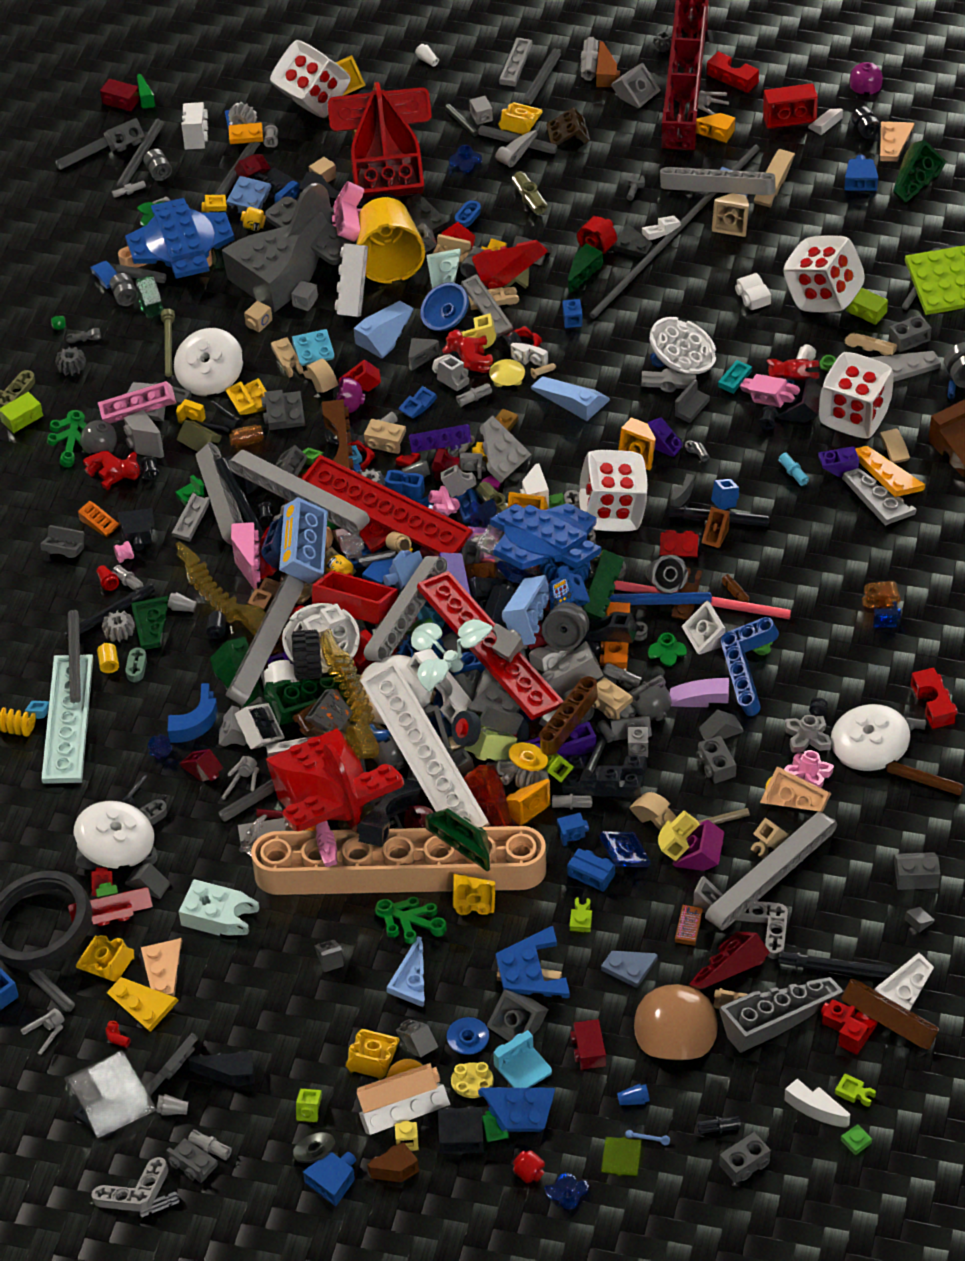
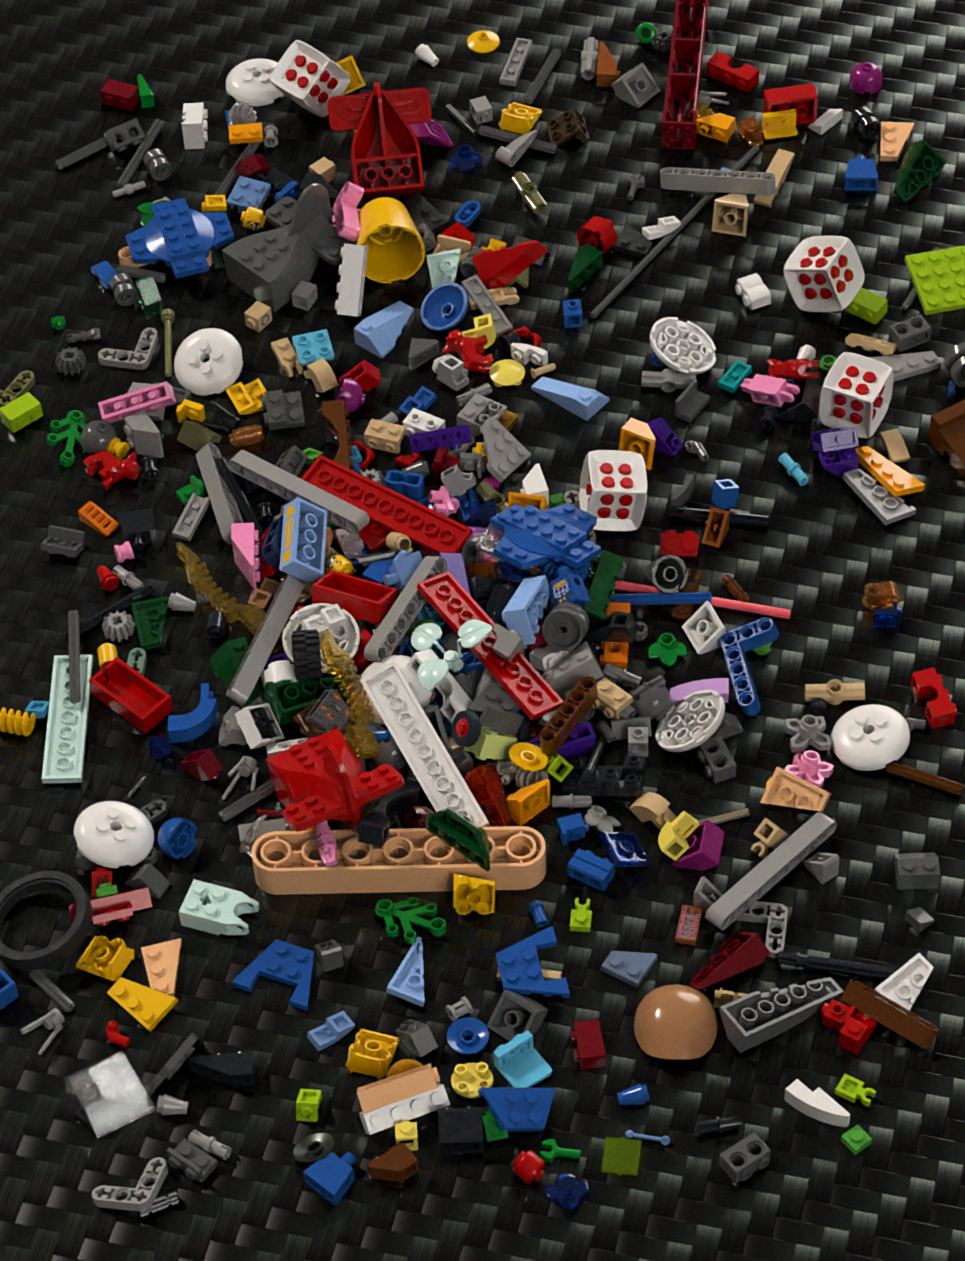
(111, 357): none -> light grey beam
(118, 448): none -> yellow wheel
(131, 695): none -> red piece
(177, 837): none -> blue cylinder
(251, 82): none -> white brick
(284, 964): none -> blue wing
(332, 1031): none -> medium blue slope
(420, 421): none -> white brick
(431, 133): none -> magenta slope
(459, 1009): none -> light grey bush
(478, 411): none -> light grey slope
(483, 41): none -> yellow dish
(536, 909): none -> blue pin
(557, 1151): none -> green bar
(597, 817): none -> light grey plate
(646, 32): none -> green head
(691, 721): none -> white brick
(703, 110): none -> clear yellow gear
(751, 131): none -> clear orange piece
(779, 124): none -> yellow bracket
(823, 866): none -> light grey slope
(834, 439): none -> panel
(835, 691): none -> tan piece

